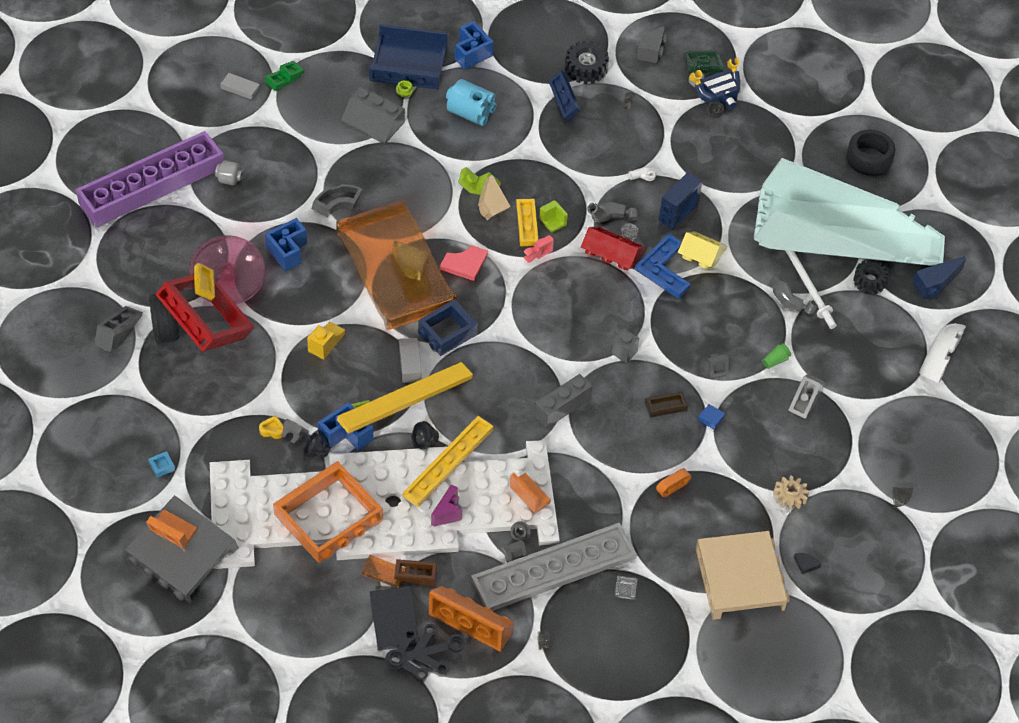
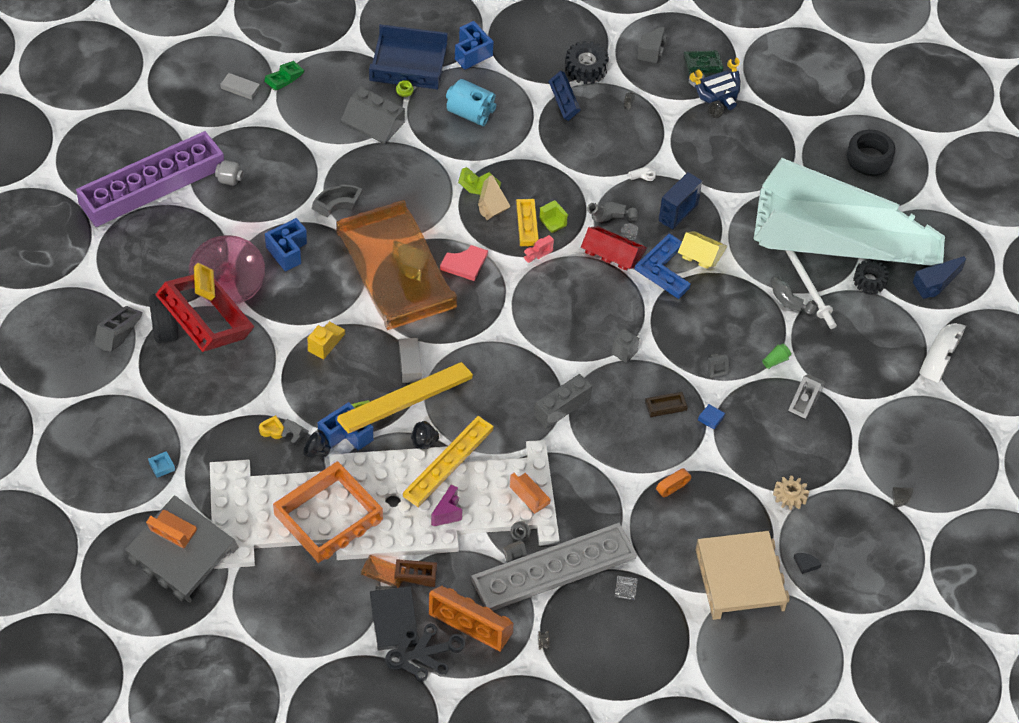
(462, 318): dark blue window -> none

